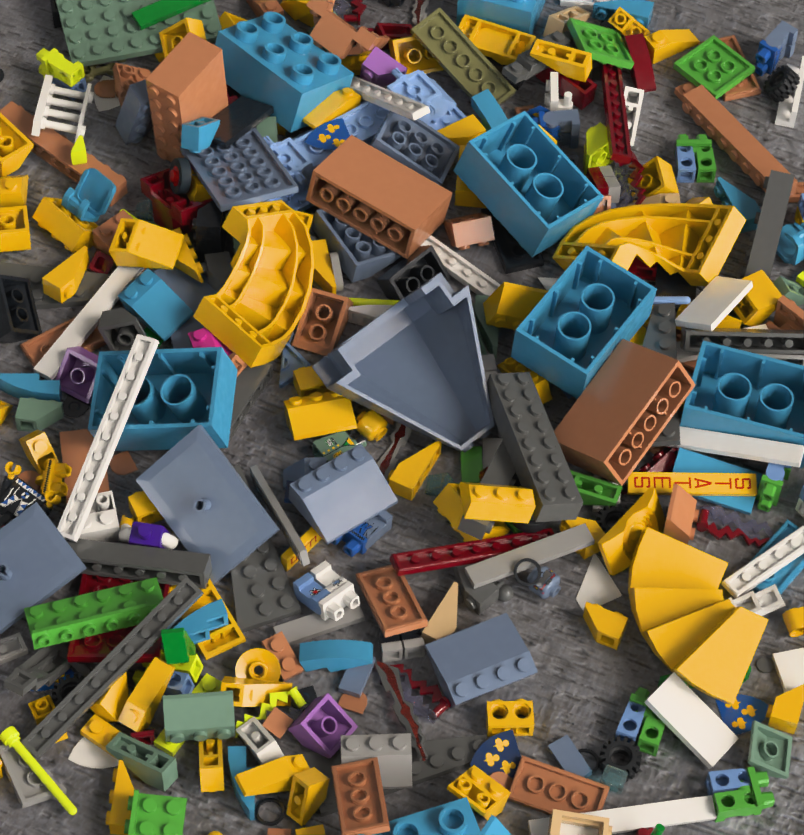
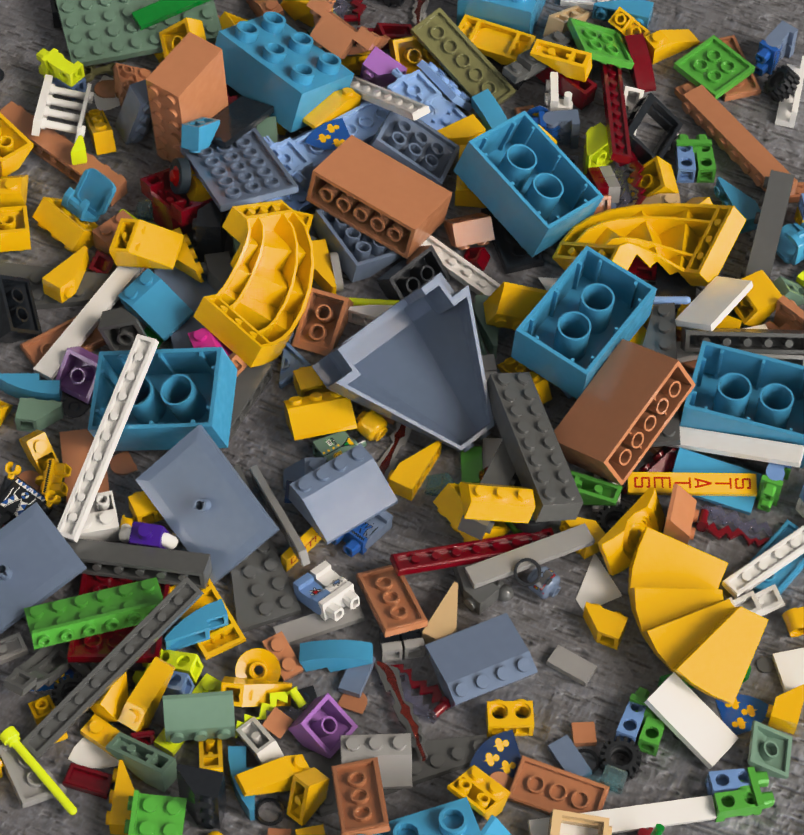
(88, 780): none -> dark red tile
(100, 132): none -> yellow slope
(177, 645): green slope -> none
(204, 794): none -> black slope
(447, 86): none -> light blue plate
(478, 257): none -> dark red slope
(571, 665): none -> light grey tile
(583, 734): none -> nougat tile
(667, 120): none -> black window

